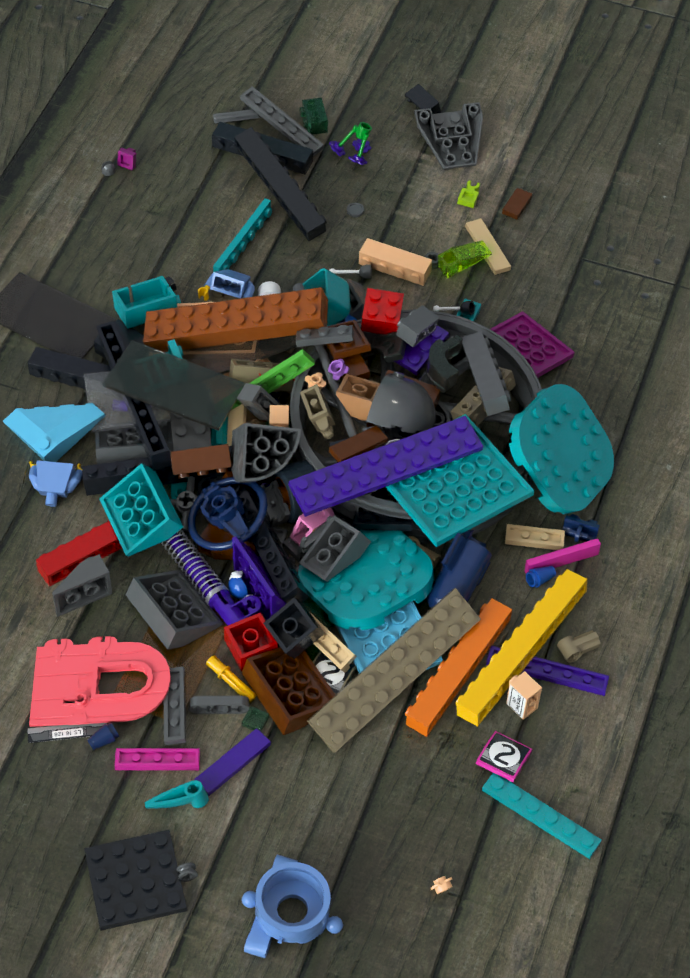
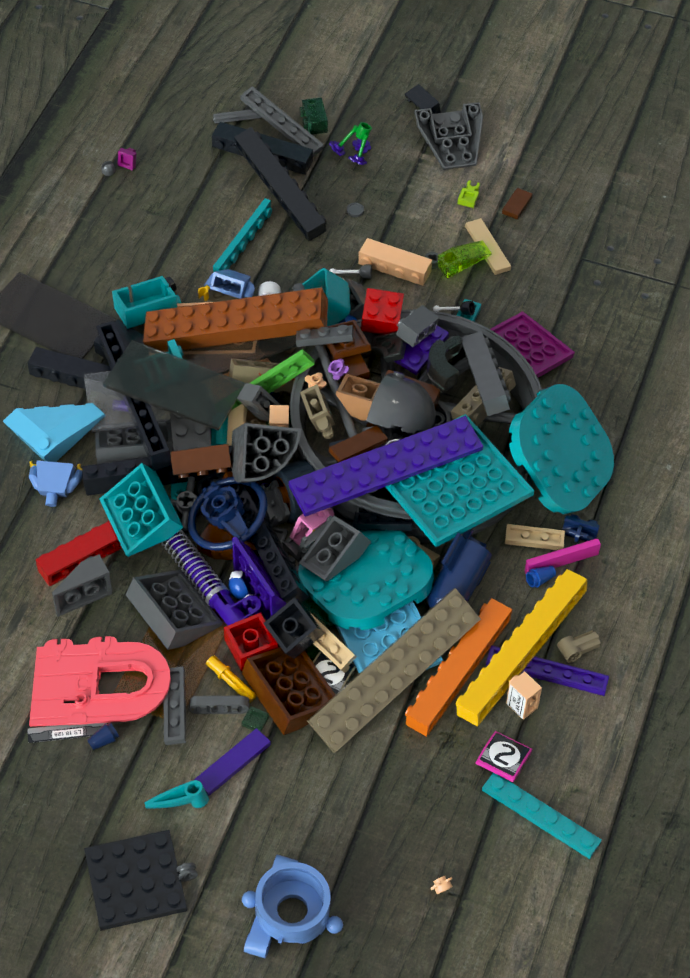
(157, 759): dark pink tile -> none

